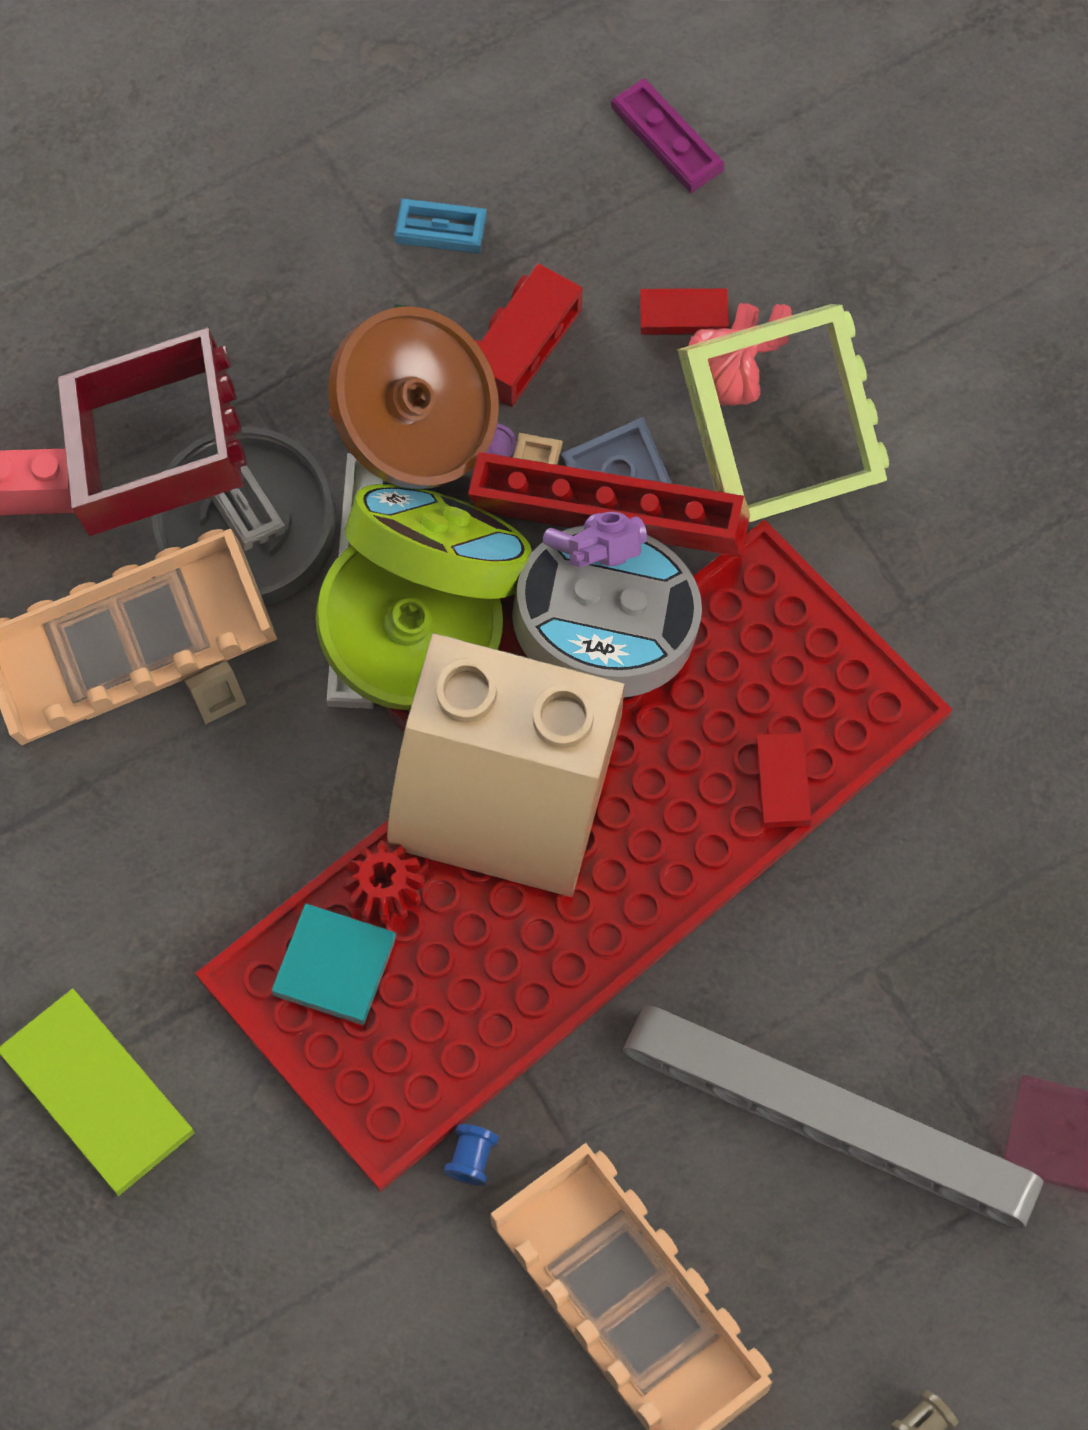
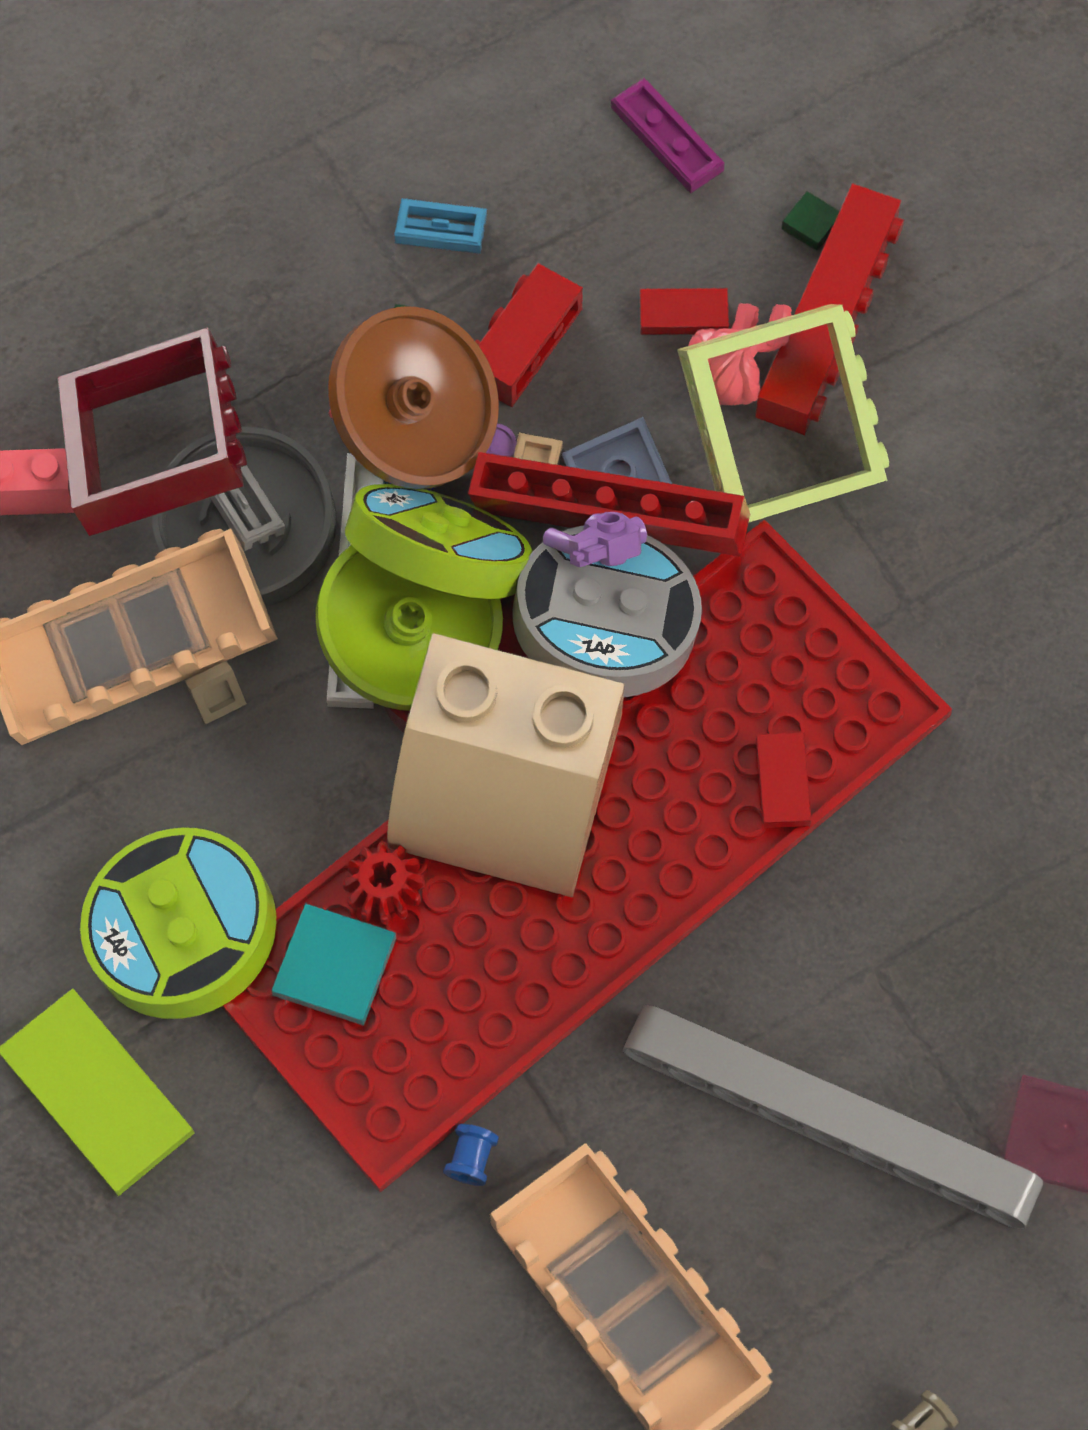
(178, 923): none -> brick
(810, 220): none -> dark green tile
(841, 277): none -> red brick

